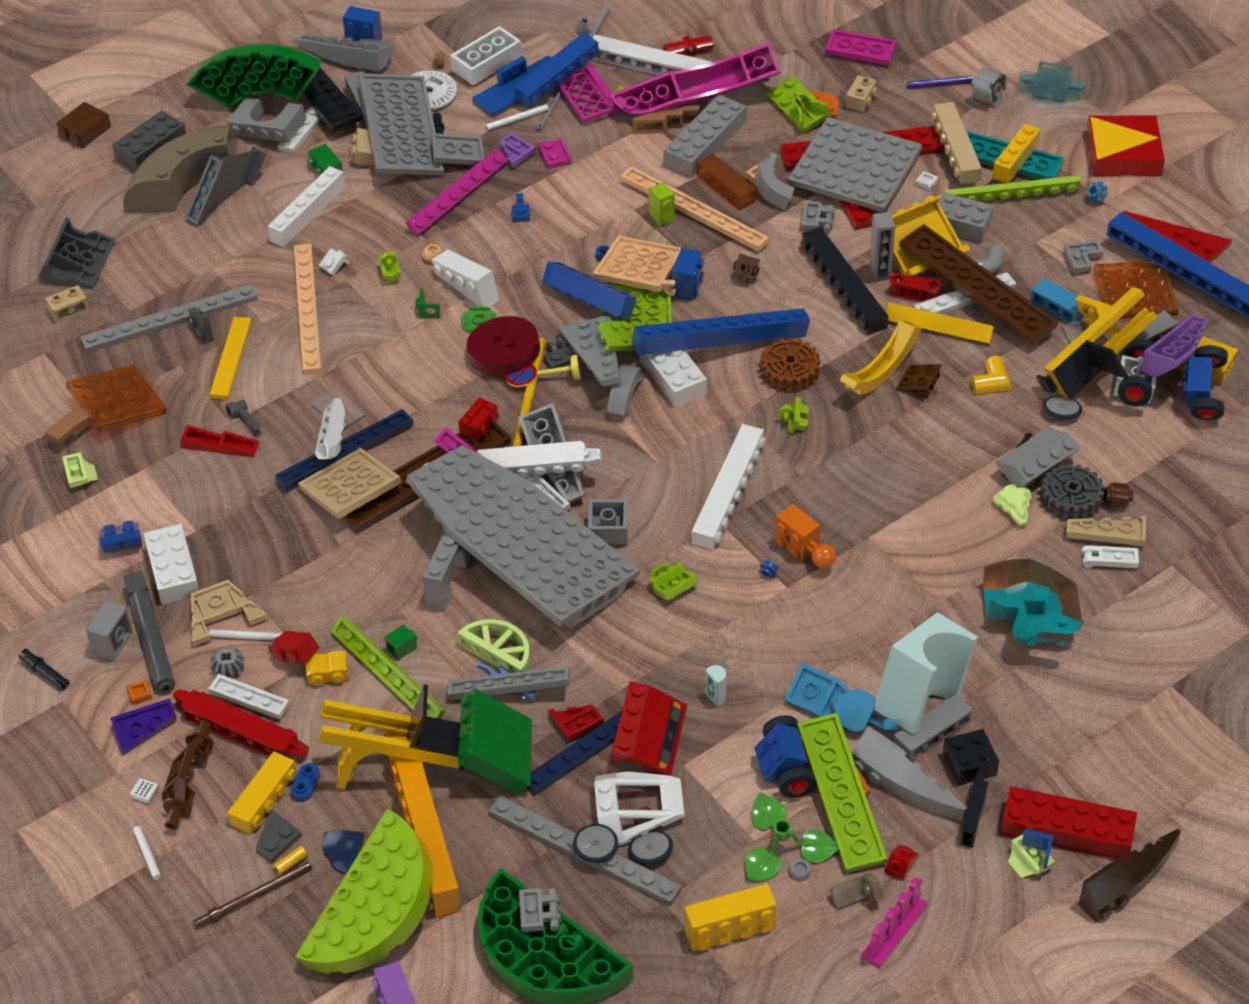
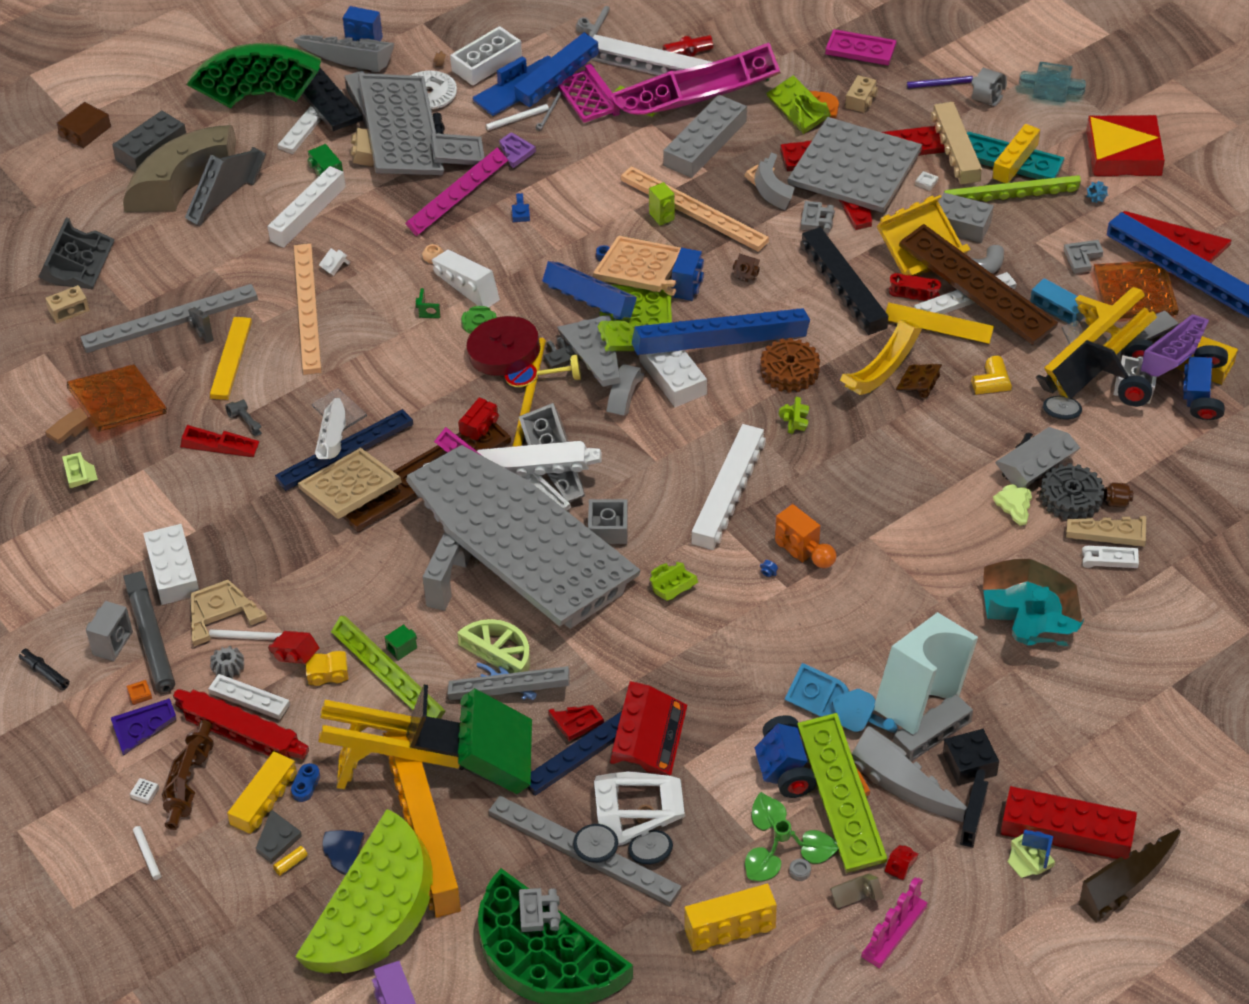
(112, 536): blue plate -> none
(215, 913): reddish brown bar -> none
(278, 129): light grey arch -> none
(389, 266): lime hips -> none
(554, 153): dark pink plate -> none
(668, 118): medium nougat slope -> none
(716, 684): light aqua brick -> none
(726, 181): clear orange brick -> none
(882, 246): light grey brick -> none

